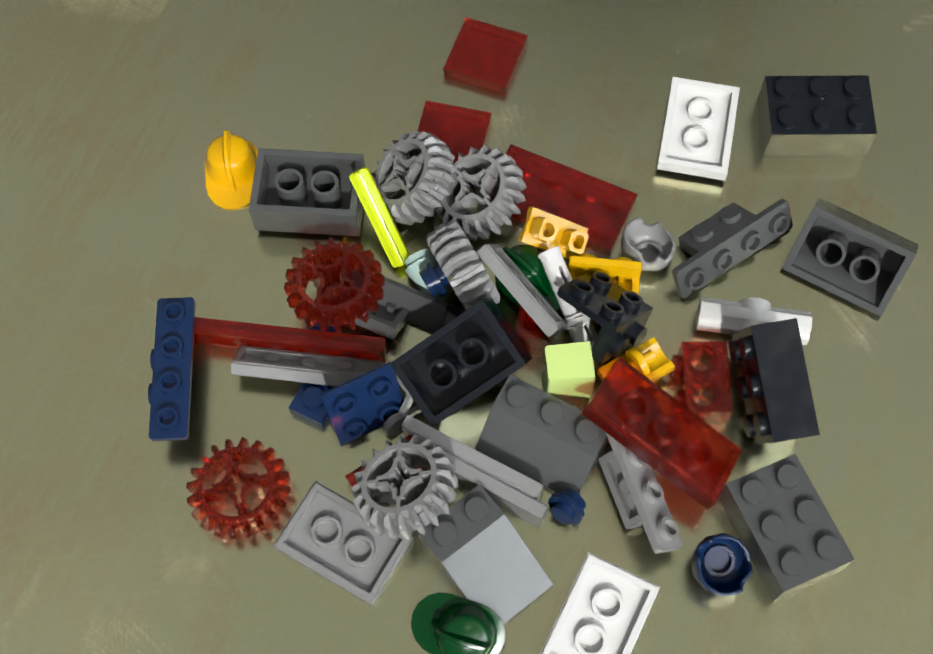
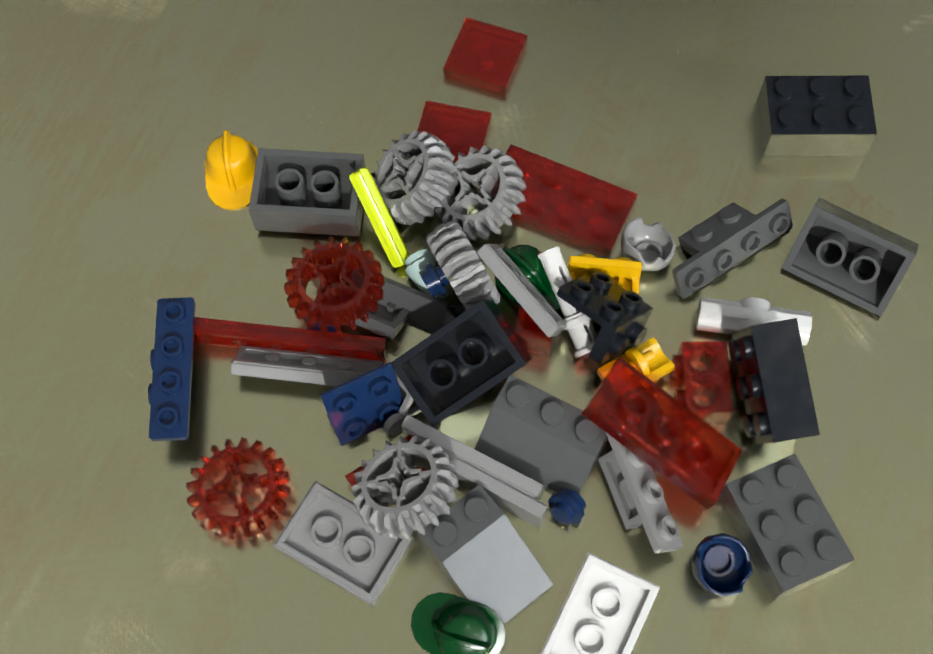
(309, 405): dark blue plate -> none
(549, 231): yellow hips -> none
(569, 372): yellowish green panel -> none
(698, 128): white plate -> none

